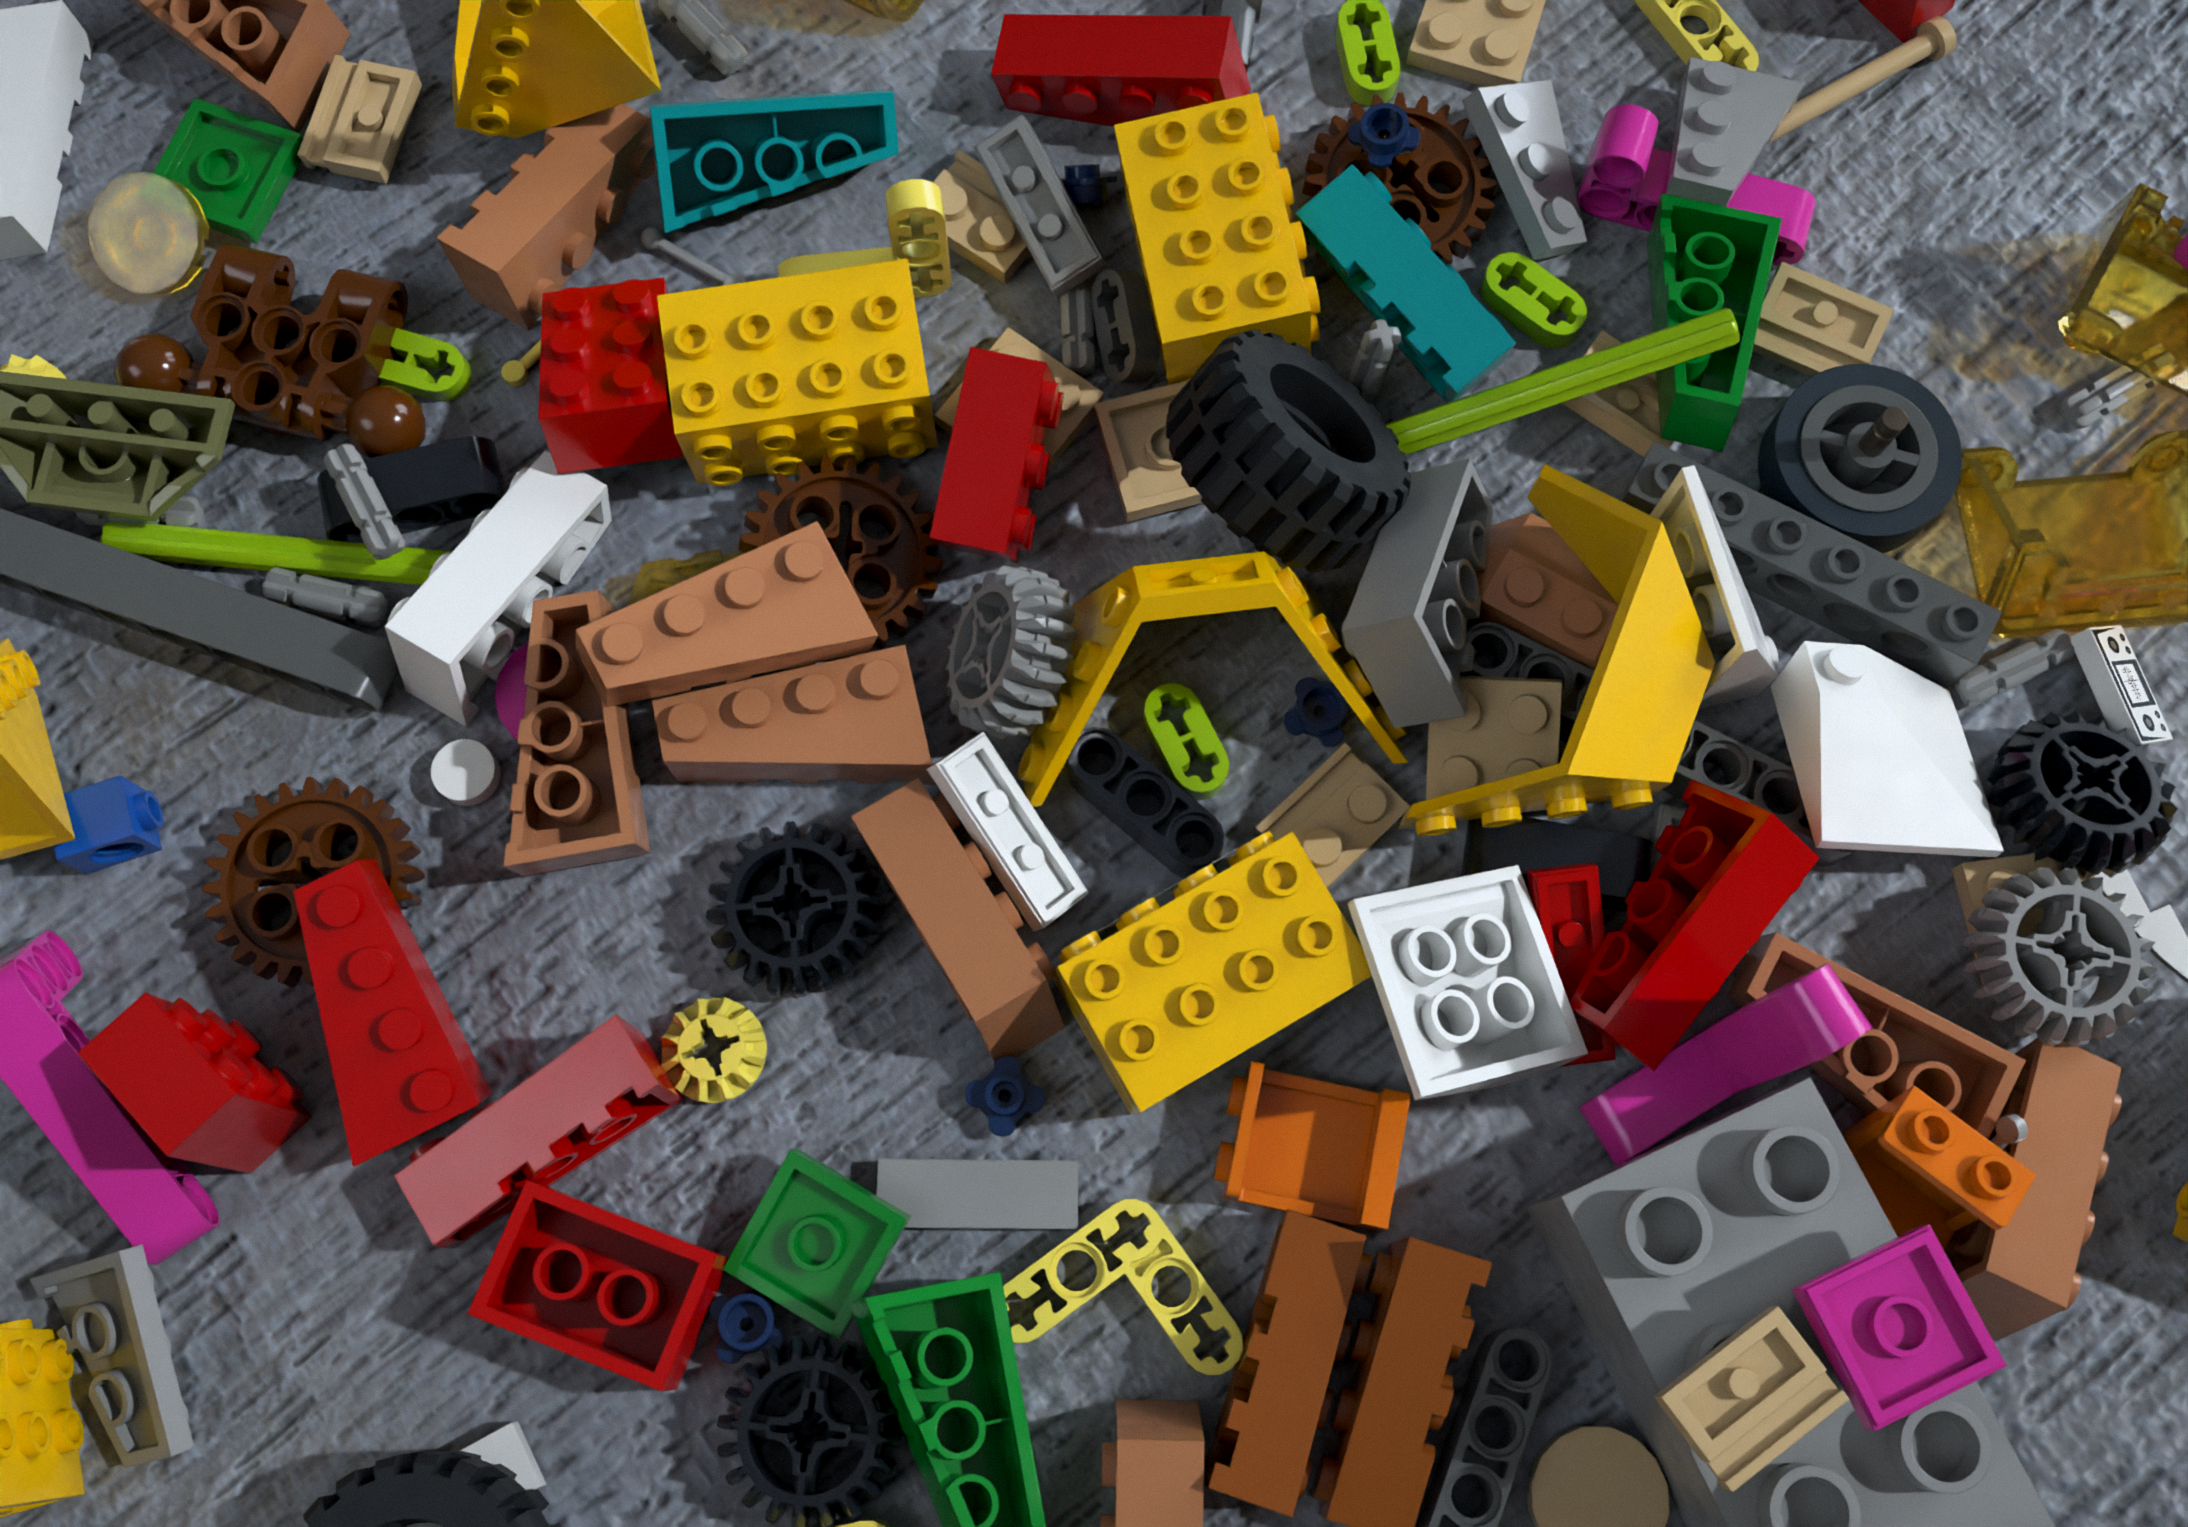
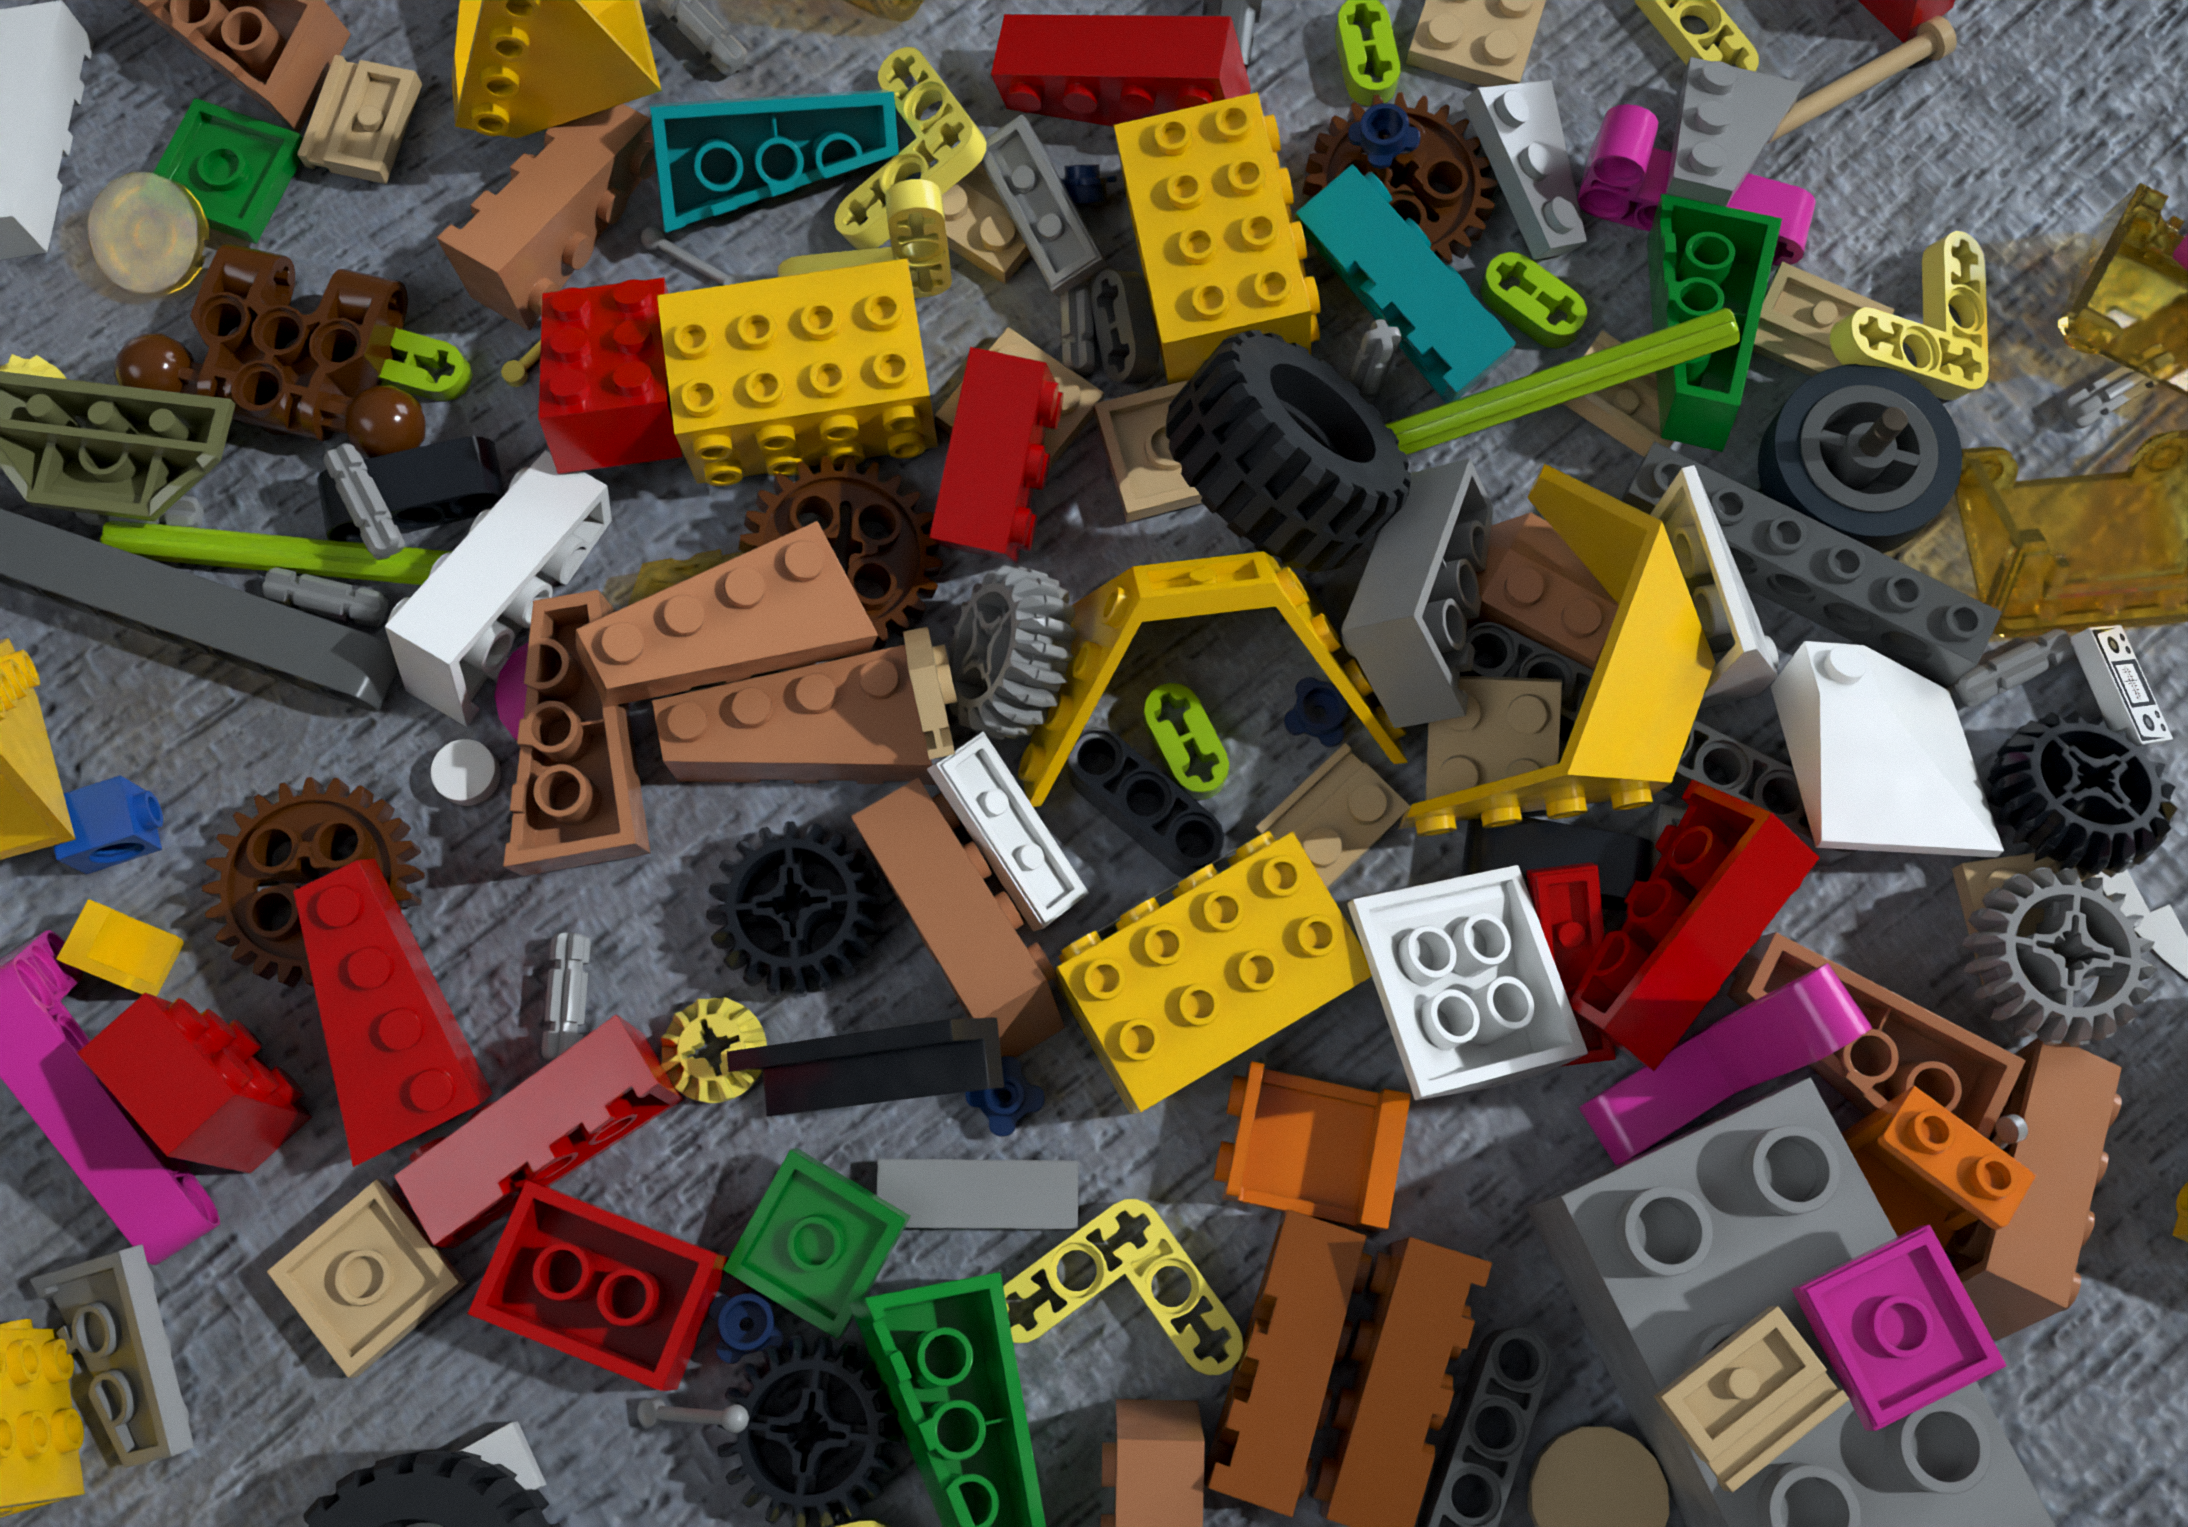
(120, 949): none -> yellow panel
(366, 1278): none -> tan plate
(565, 993): none -> light grey axle
(654, 1412): none -> light grey hinge
(876, 1065): none -> black fence
(932, 689): none -> tan plate
(933, 141): none -> light yellow beam
(1950, 275): none -> light yellow beam

